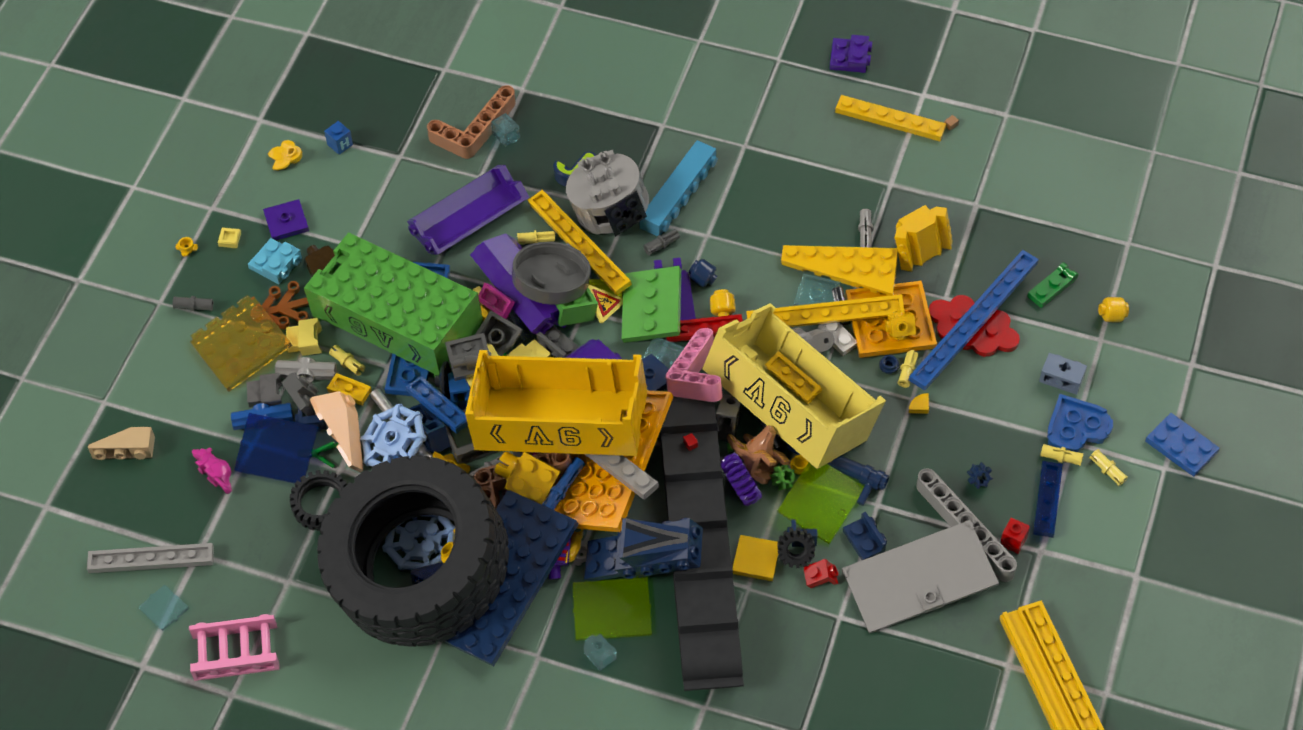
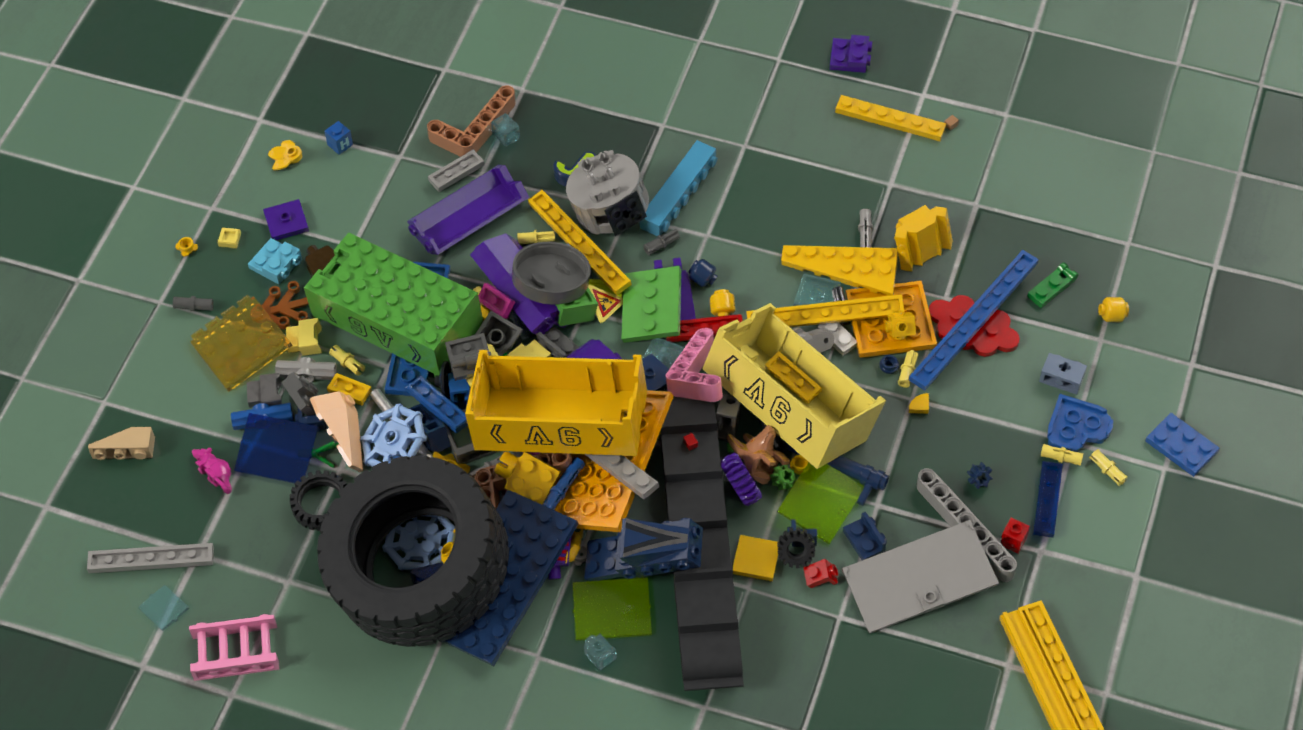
(456, 170): none -> light grey plate

